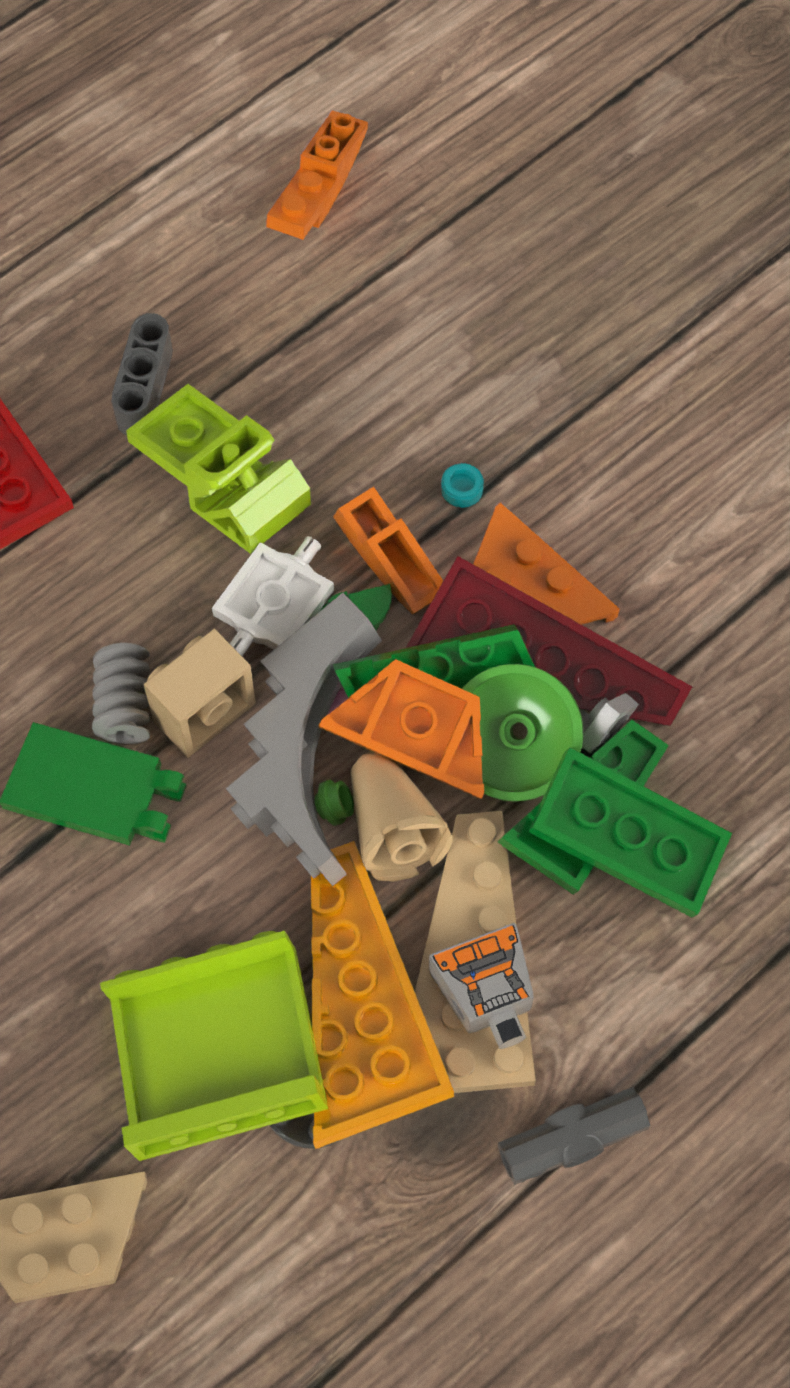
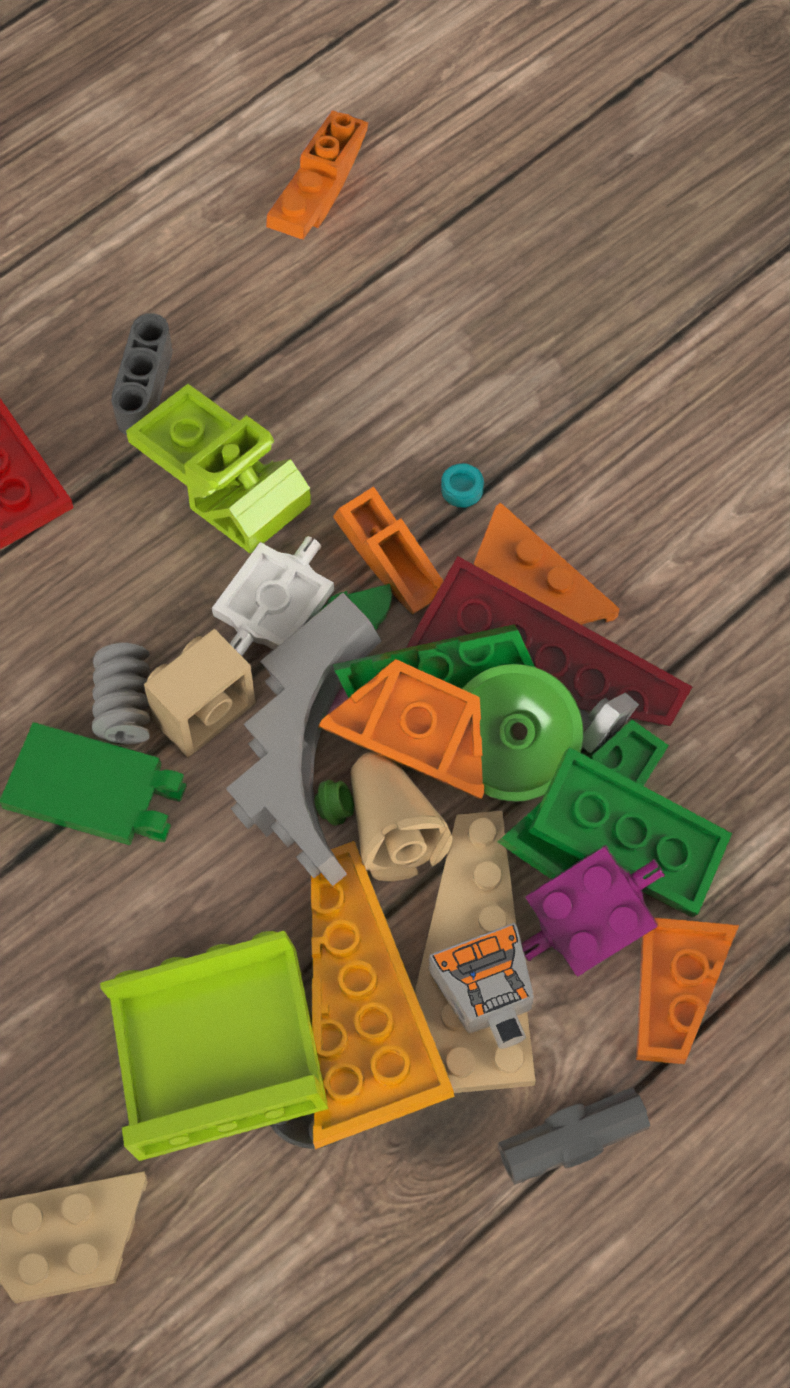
(591, 910): none -> magenta plate
(676, 984): none -> orange wing

